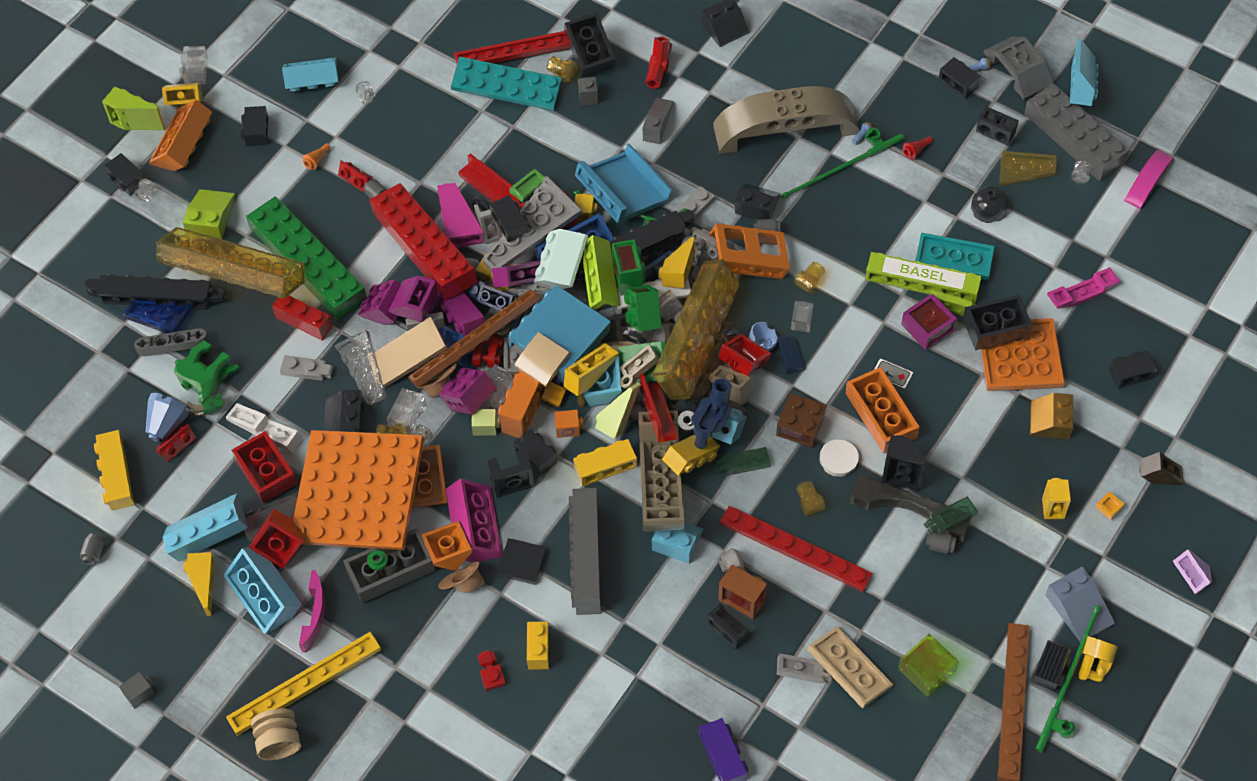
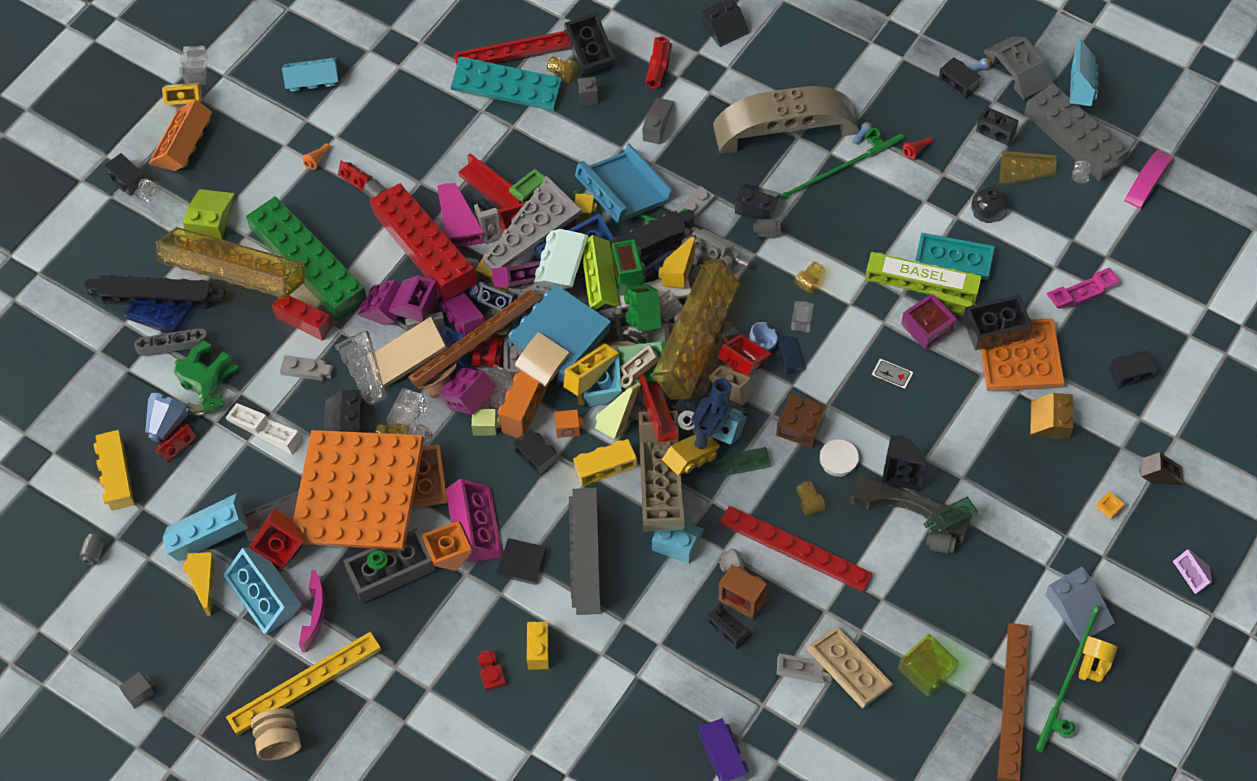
(132, 111): lime slope -> none
(255, 125): black brick -> none
(264, 467): red brick -> none
(365, 92): clear wheel -> none
(464, 580): medium nougat piece -> none
(508, 217): black brick -> none
(513, 478): black panel -> none
(553, 394): light orange plate -> none
(752, 260): orange window -> none
(881, 408): orange brick -> none
(1051, 666): black brick -> none
(1056, 499): yellow brick -> none

